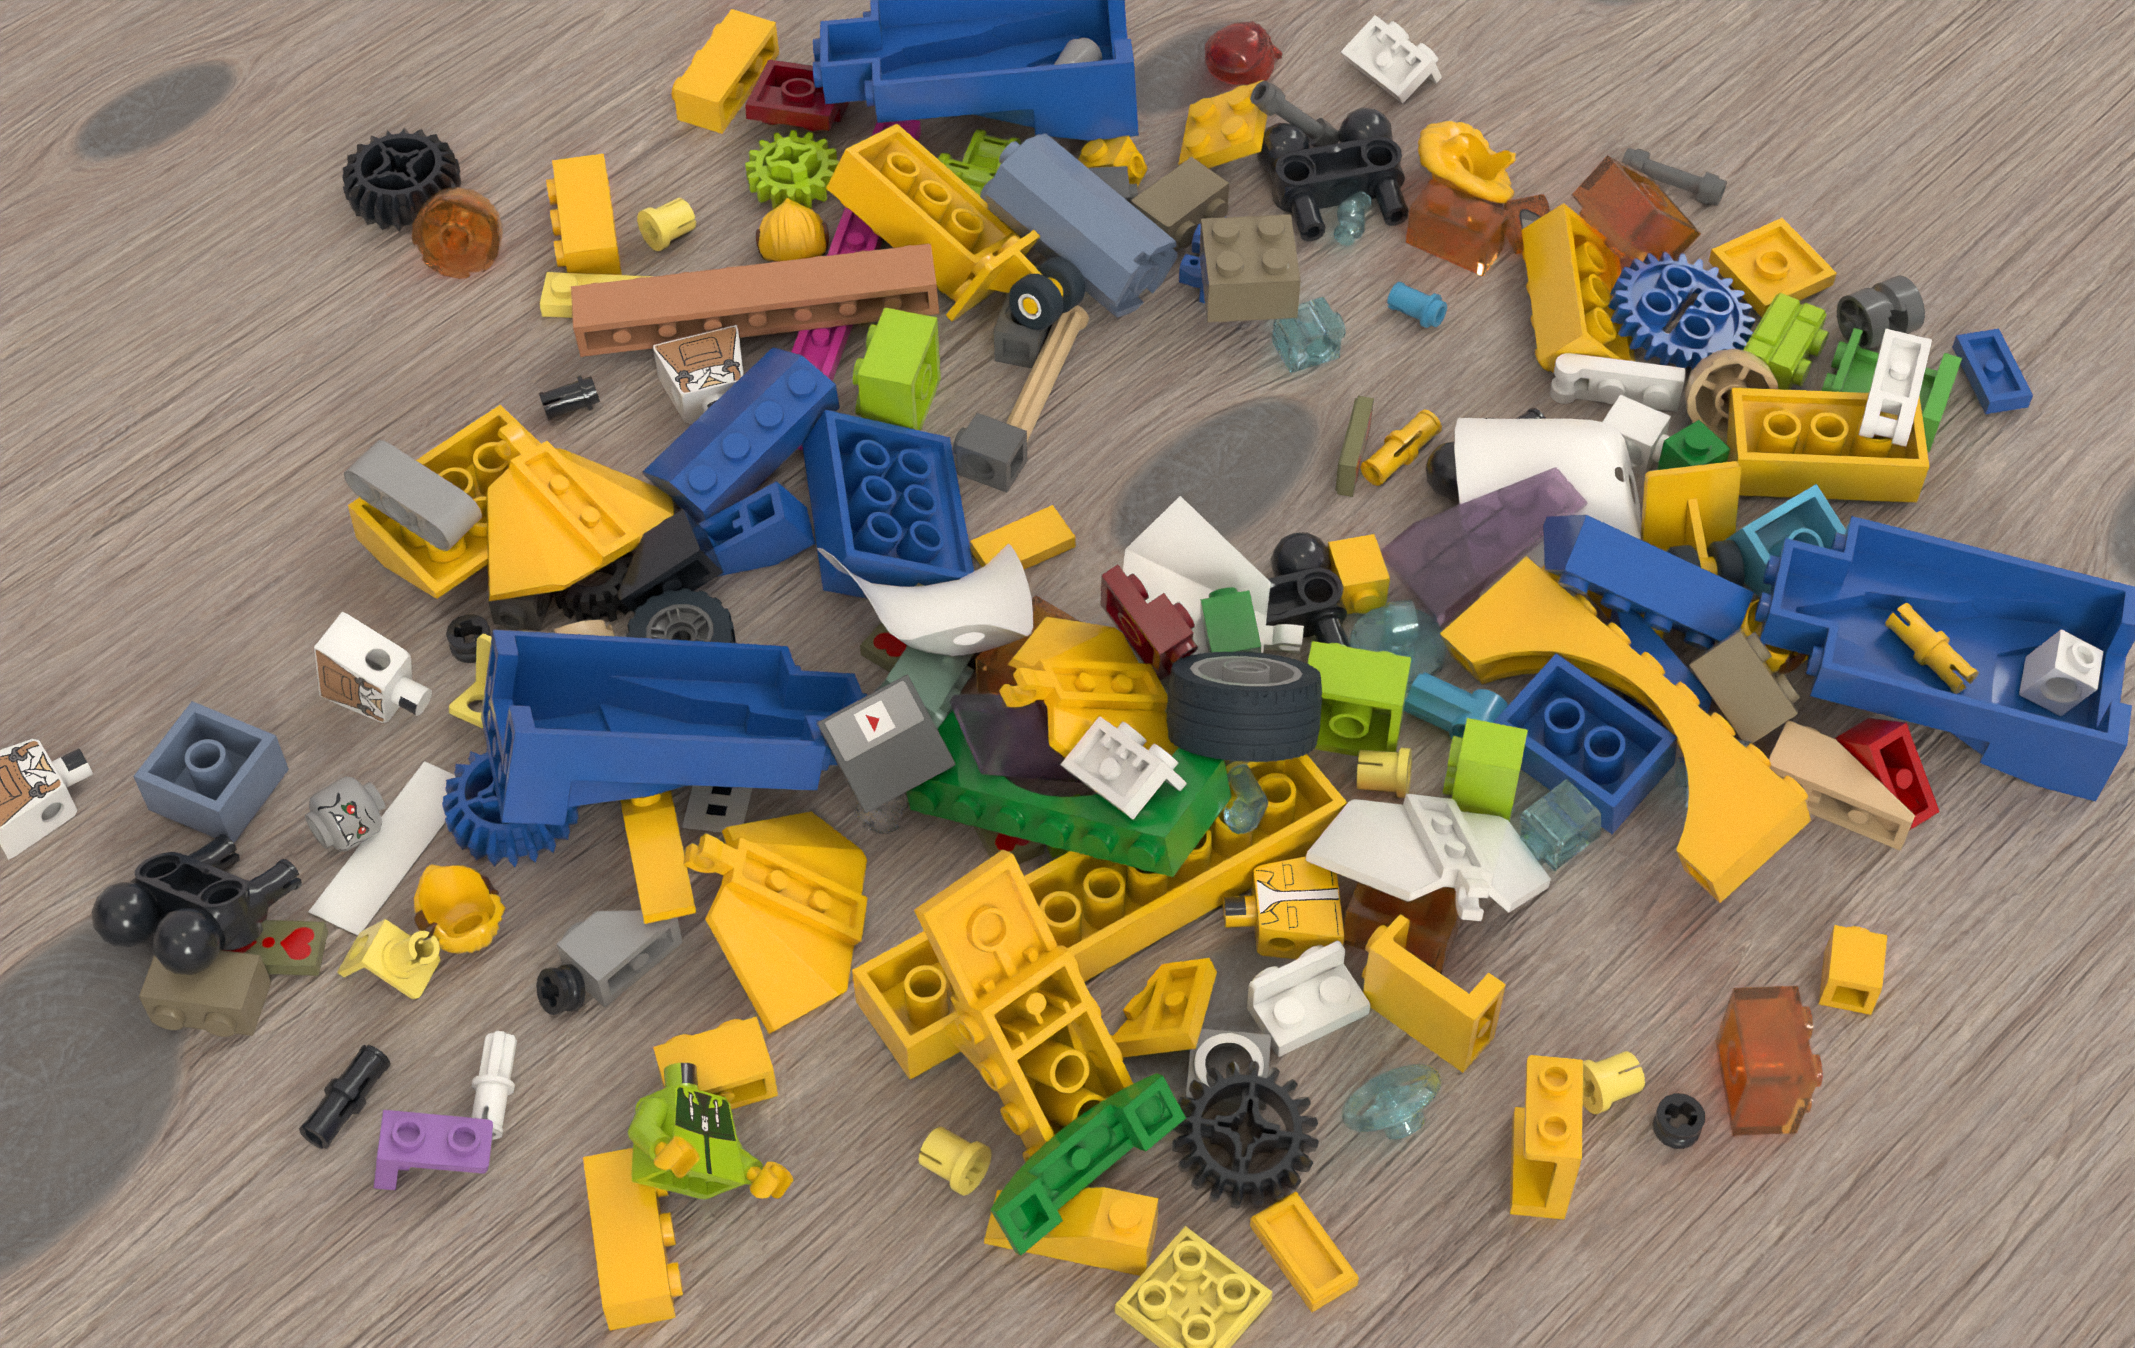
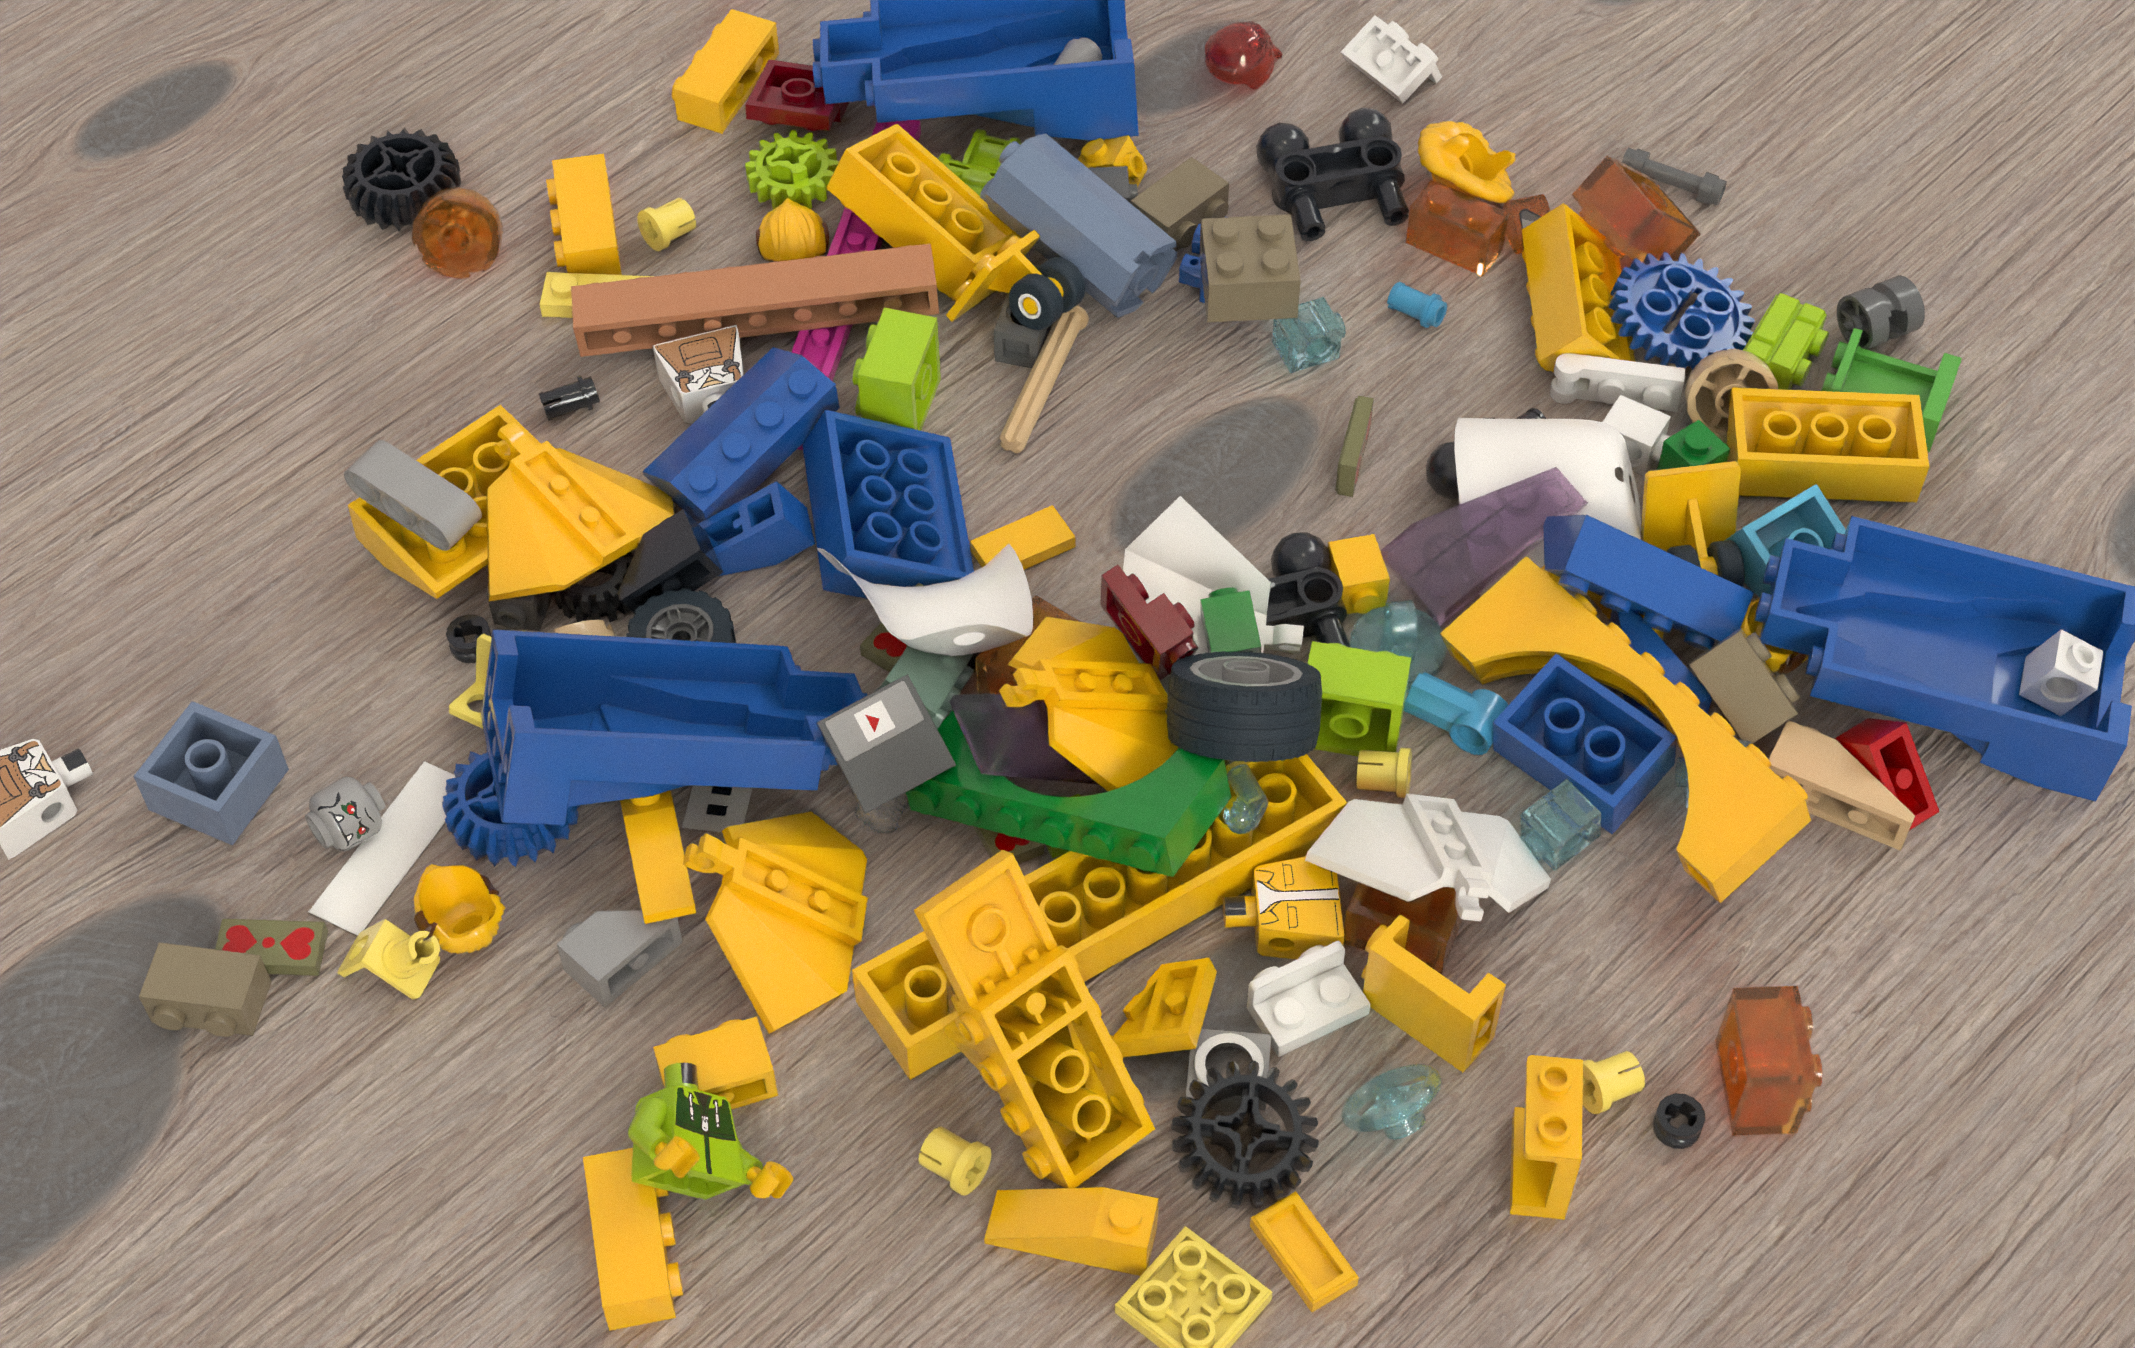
(191, 905): black piece -> none
(344, 1096): black pin -> none
(366, 672): white torso -> none
(430, 1143): medium lavender bracket -> none
(494, 1080): white axle -> none
(560, 989): black bush -> none
(990, 452): dark grey brick -> none
(1081, 1153): green slope -> none
(1120, 767): white bracket -> none
(1223, 128): yellow plate -> none
(1272, 101): dark grey bar -> none
(1351, 218): clear light blue arm -> none
(1412, 436): yellow pin -> none
(1485, 768): lime brick -> none
(1771, 263): yellow plate -> none
(1853, 969): yellow brick -> none
(1895, 386): white plate -> none
(1931, 648): yellow pin -> none
(1992, 371): blue plate -> none

